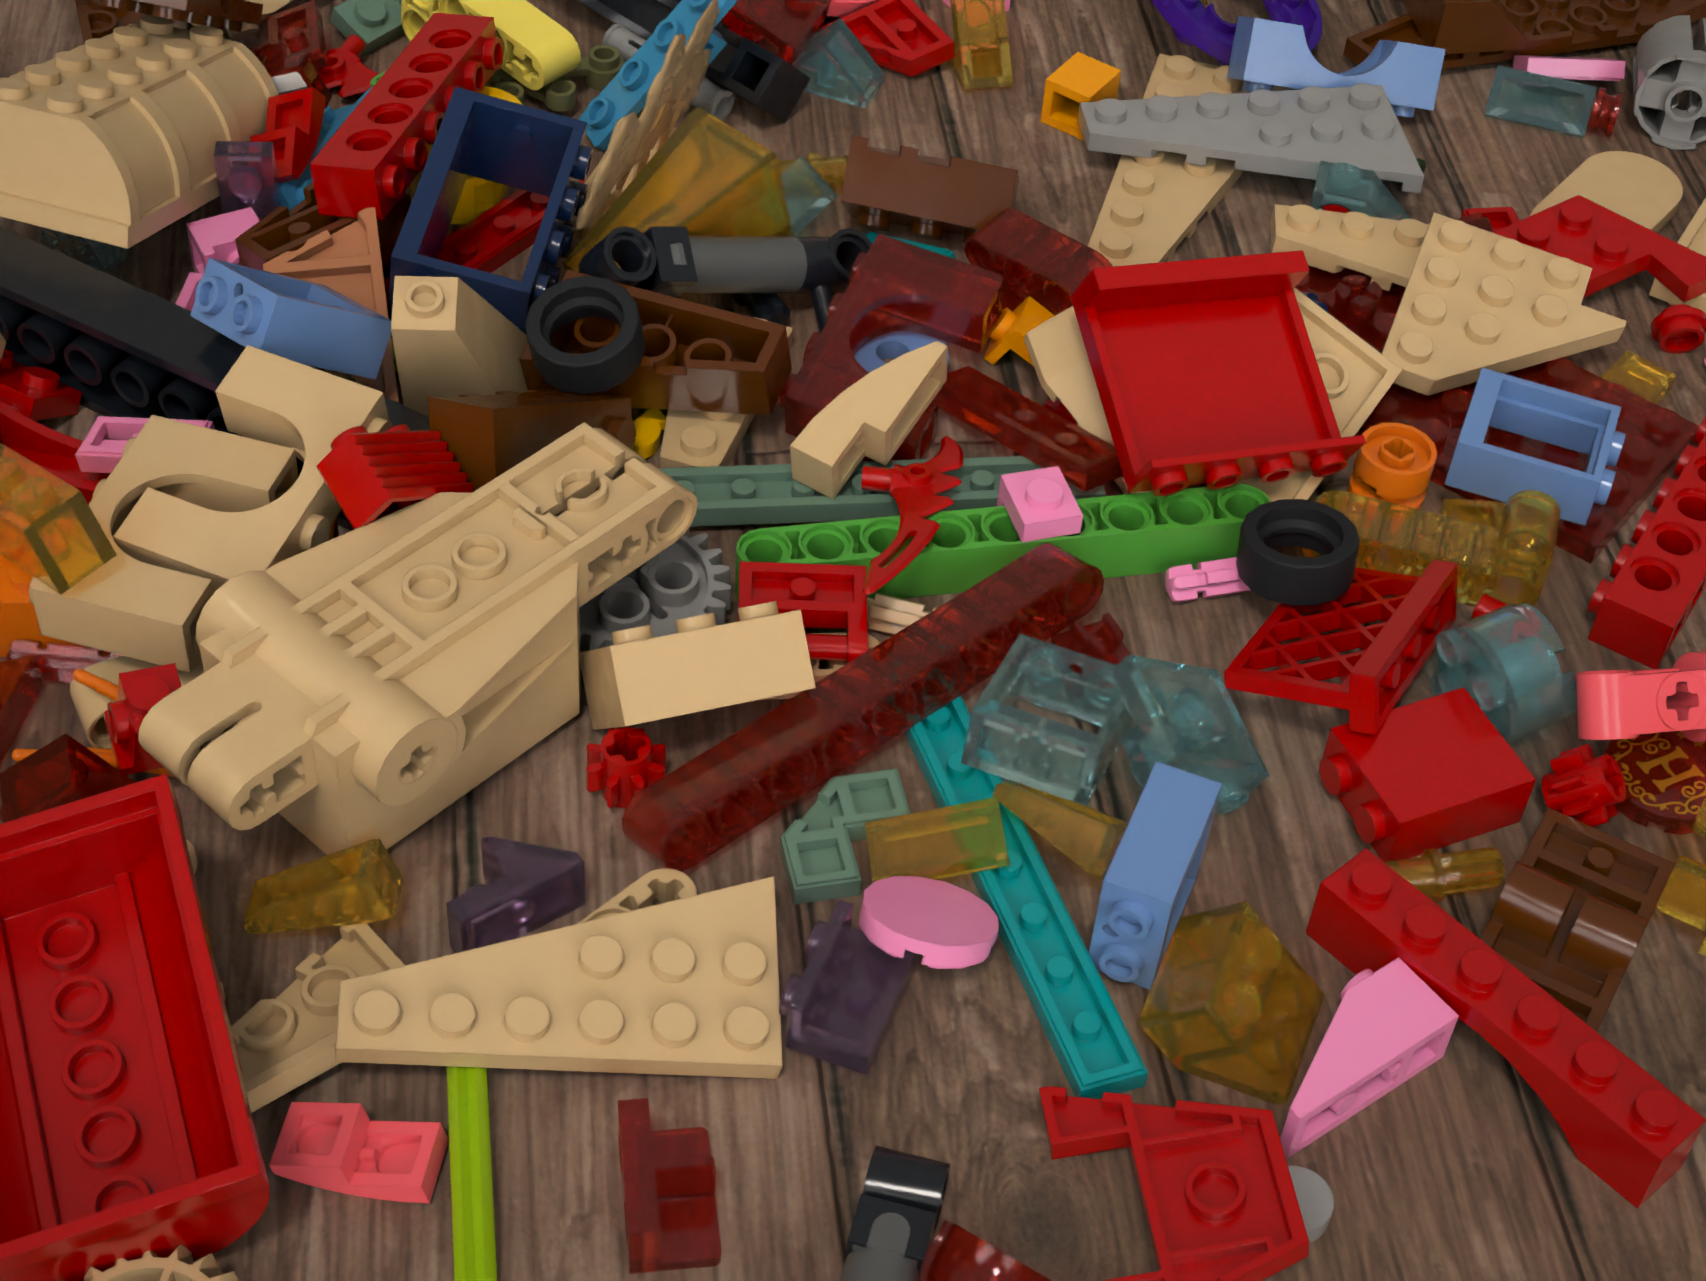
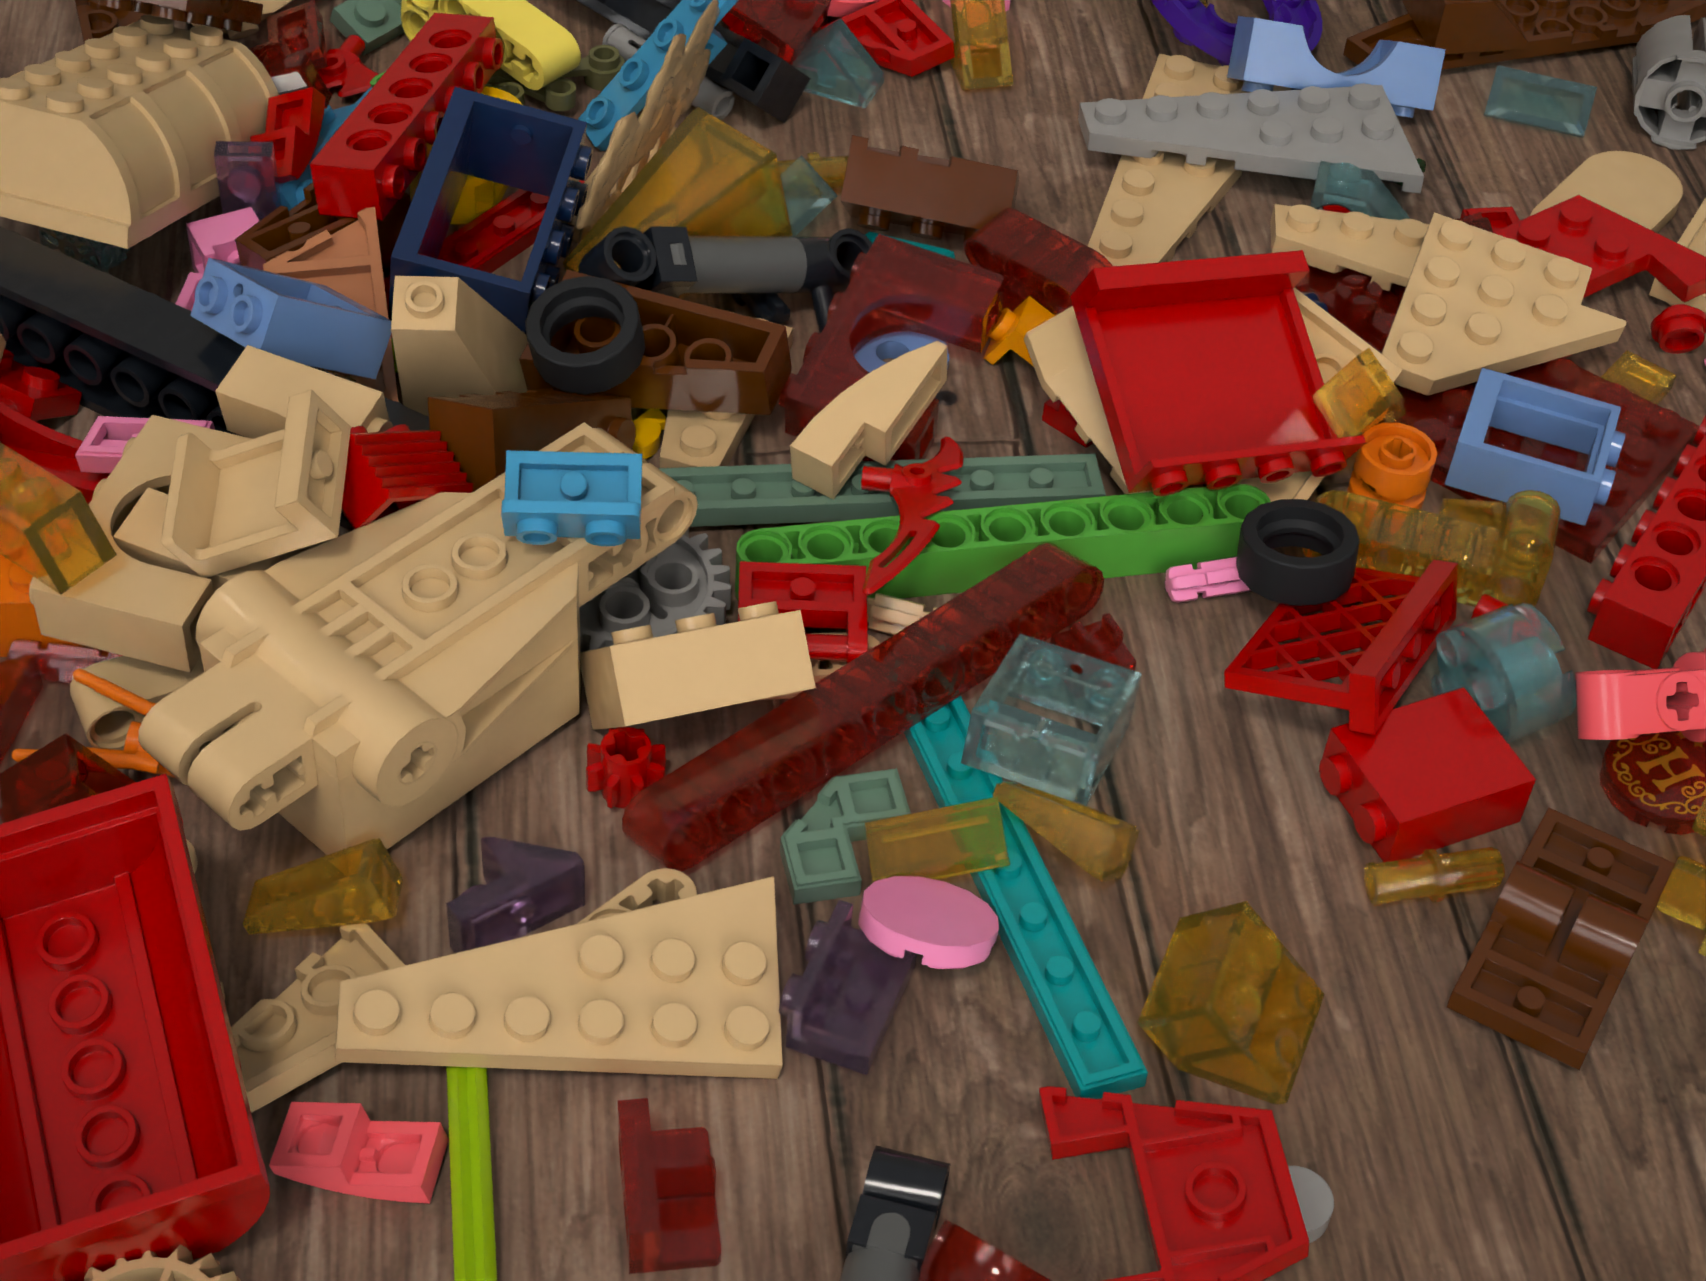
(136, 696): red brick -> none
(260, 493): none -> tan panel
(572, 497): none -> dark azure bracket
(1029, 428): clear red tile -> none
(1040, 504): bright pink bracket -> none
(1076, 82): light orange brick -> none
(1153, 874): medium blue window -> none
(1188, 724): clear light blue plate -> none
(1359, 397): none -> clear yellow slope
(1377, 1041): bright pink slope -> none
(1572, 67): bright pink tile -> none
(1584, 786): red gear -> none
(1605, 112): clear red bush -> none
(1606, 1104): red arch -> none

